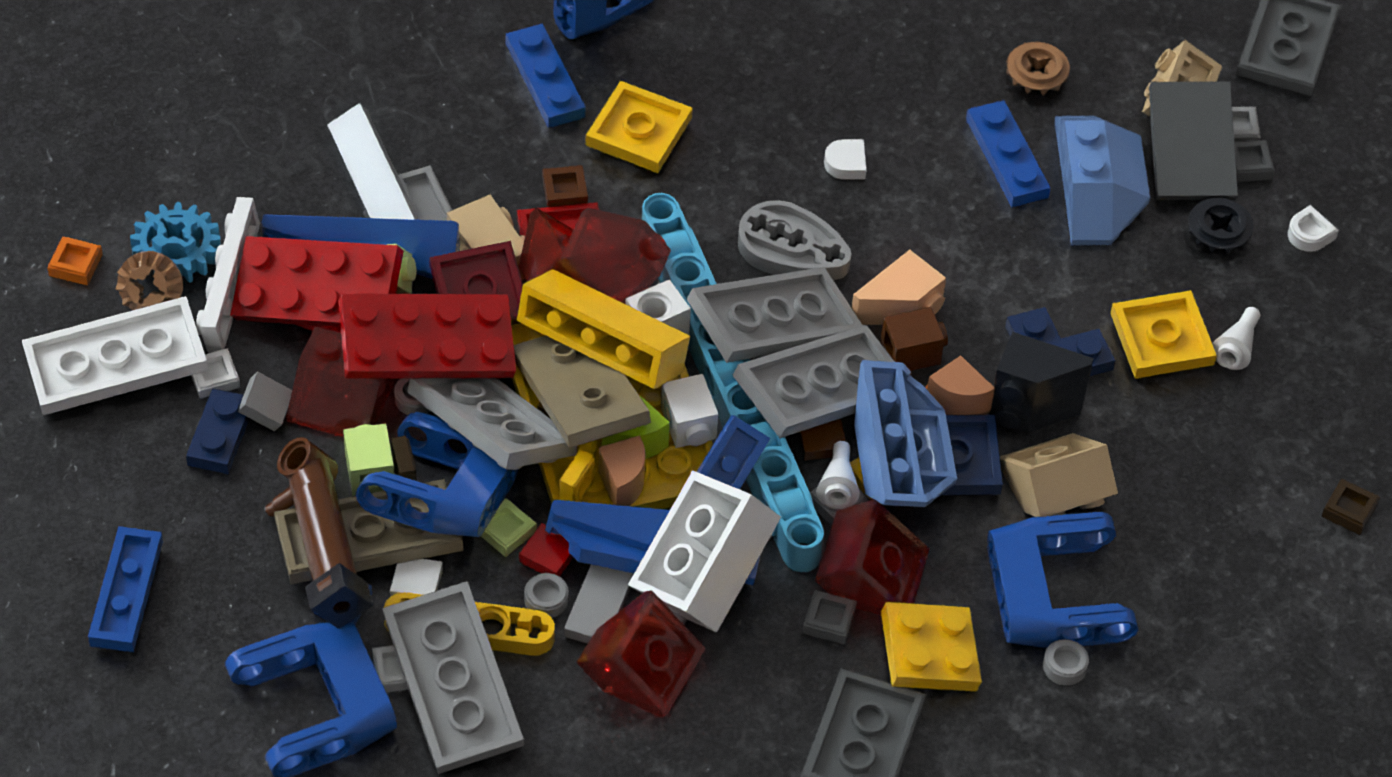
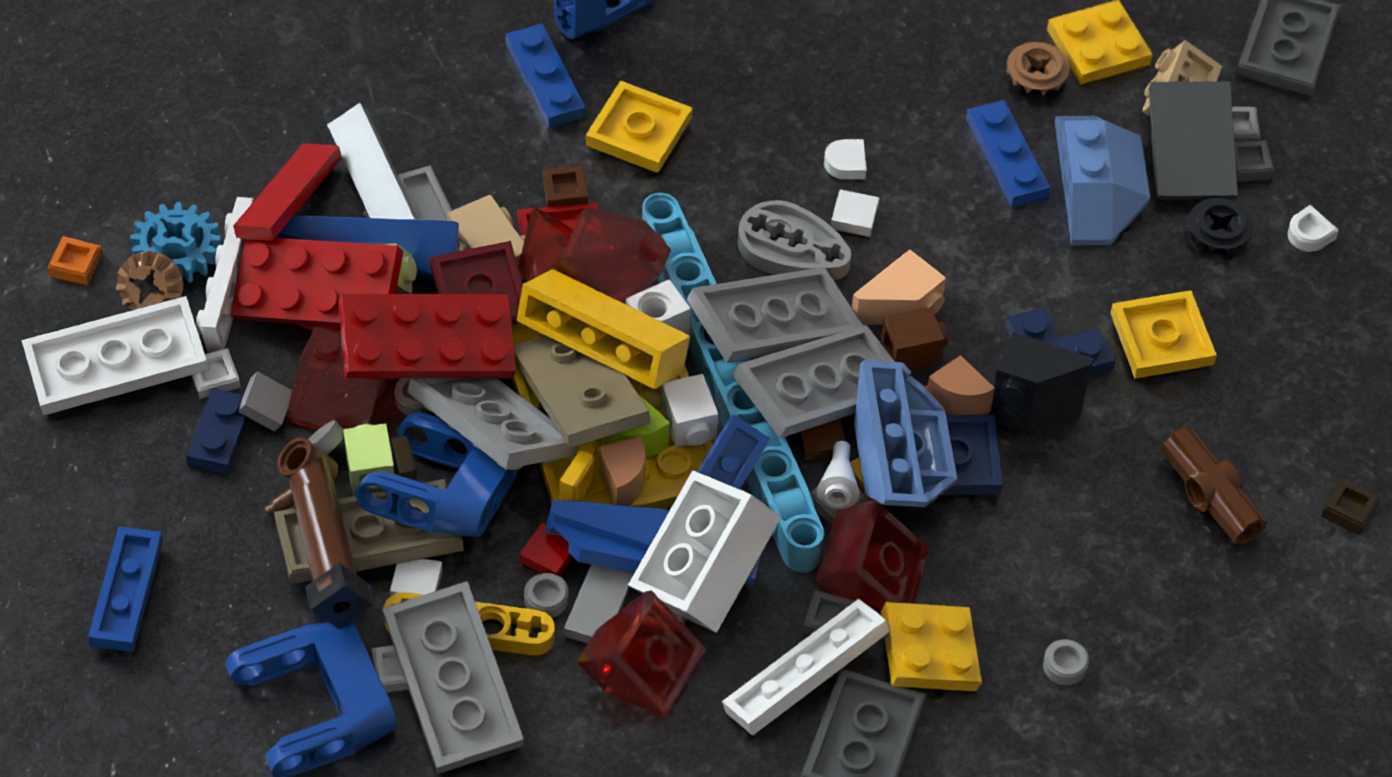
(287, 192): none -> red tile
(328, 436): none -> light grey tile
(509, 528): yellowish green tile -> none
(805, 666): none -> white plate
(854, 213): none -> white tile
(1023, 589): blue connector -> none
(1060, 475): tan slope -> none
(1099, 42): none -> yellow plate
(1213, 486): none -> reddish brown piece
(1235, 344): white cone -> none

